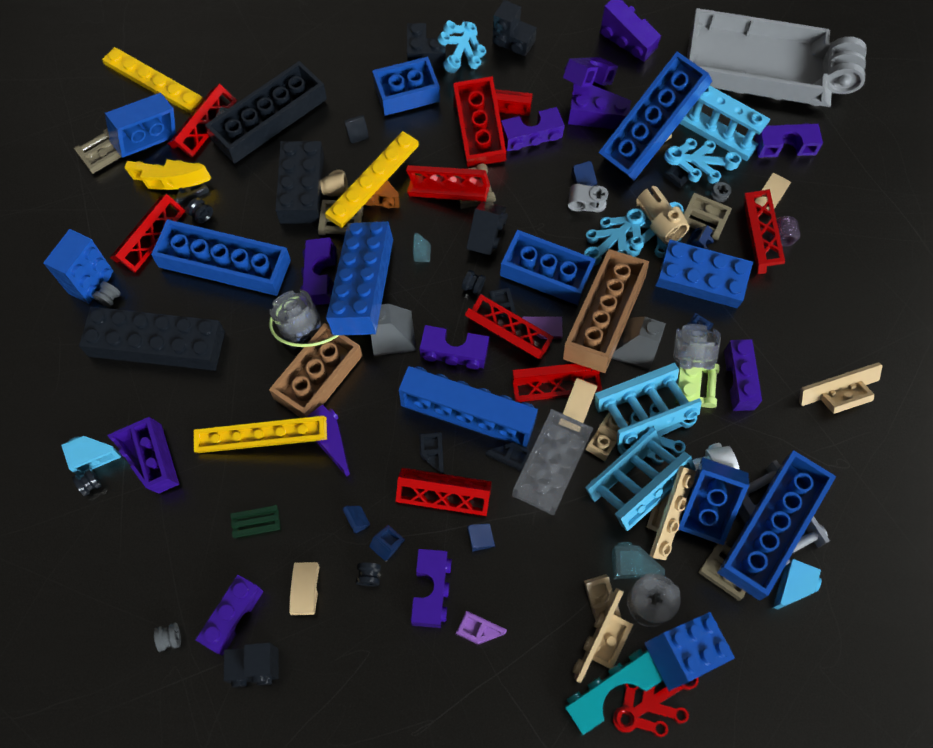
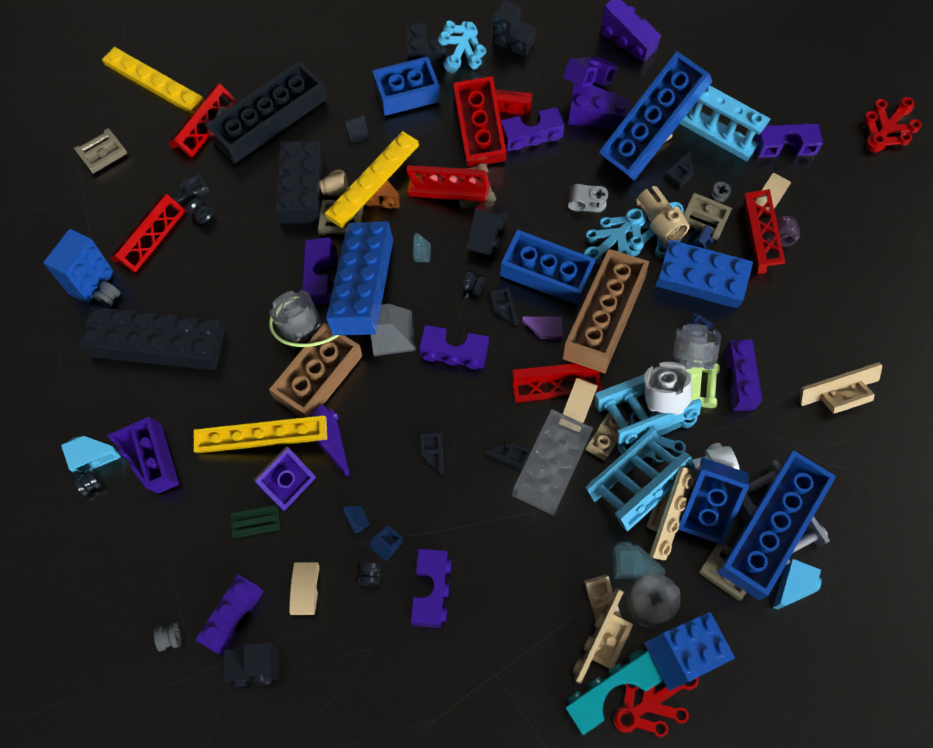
(140, 124): blue brick -> none
(170, 176): yellow slope -> none
(221, 257): blue brick -> none
(284, 478): none -> dark purple slope
(448, 485): red fence -> none
(467, 406): blue brick -> none
(478, 629): medium lavender tile -> none
(480, 536): dark blue slope -> none
(510, 336): red fence -> none
(584, 174): dark blue slope -> none
(639, 342): dark grey slope -> none
(668, 388): none -> white brick
(677, 156): medium azure plant -> none
(775, 57): light grey plate -> none
(877, 140): none -> red plant

